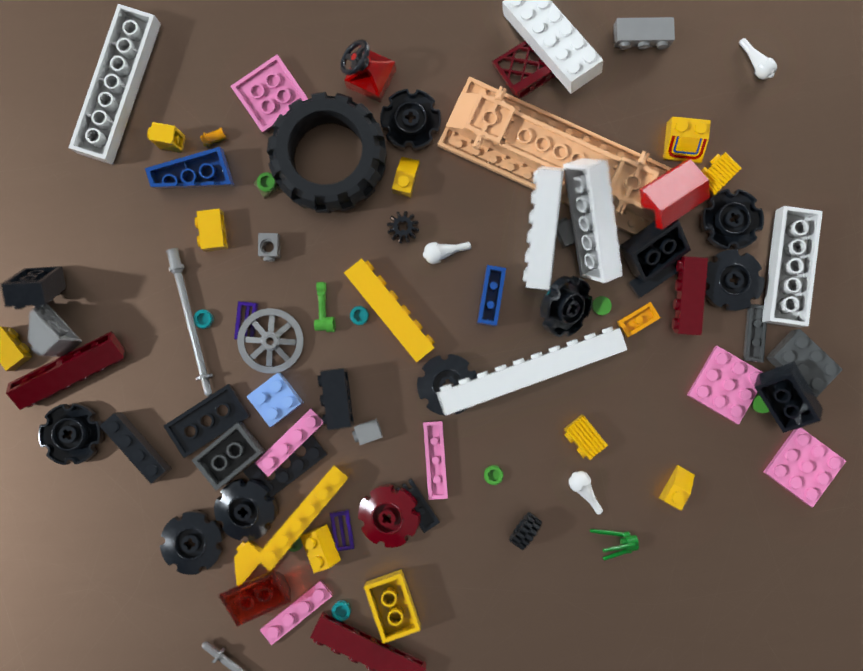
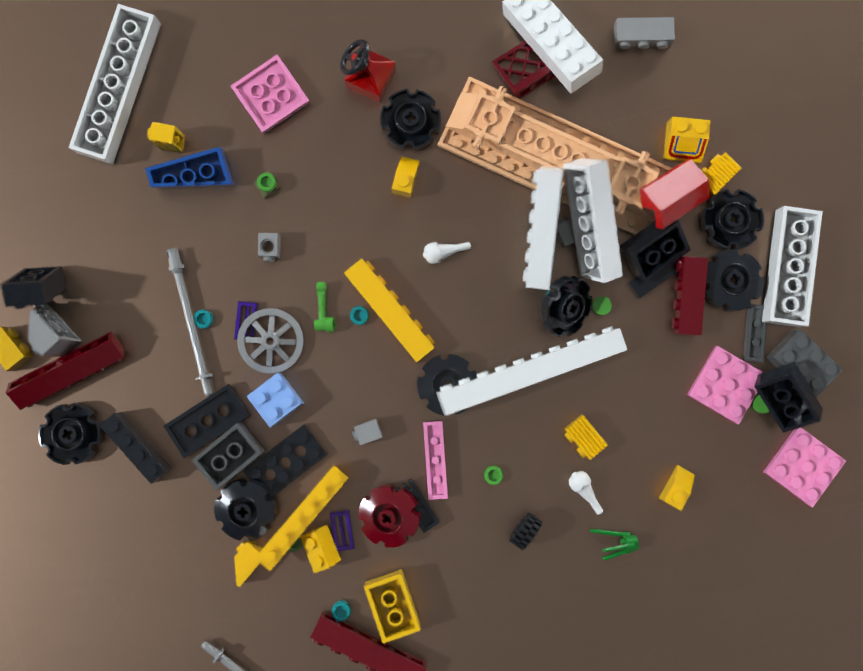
(181, 552): black piece -> none
(211, 230): yellow brick -> none
(212, 137): light orange pin -> none
(256, 597): clear red slope -> none
(289, 442): bright pink plate -> none
(296, 612): bright pink plate -> none
(313, 113): black tyre -> none
(336, 398): black brick -> none
(403, 220): black gear -> none
(491, 296): blue brick -> none
(638, 319): light orange plate -> none
(763, 66): white piece -> none

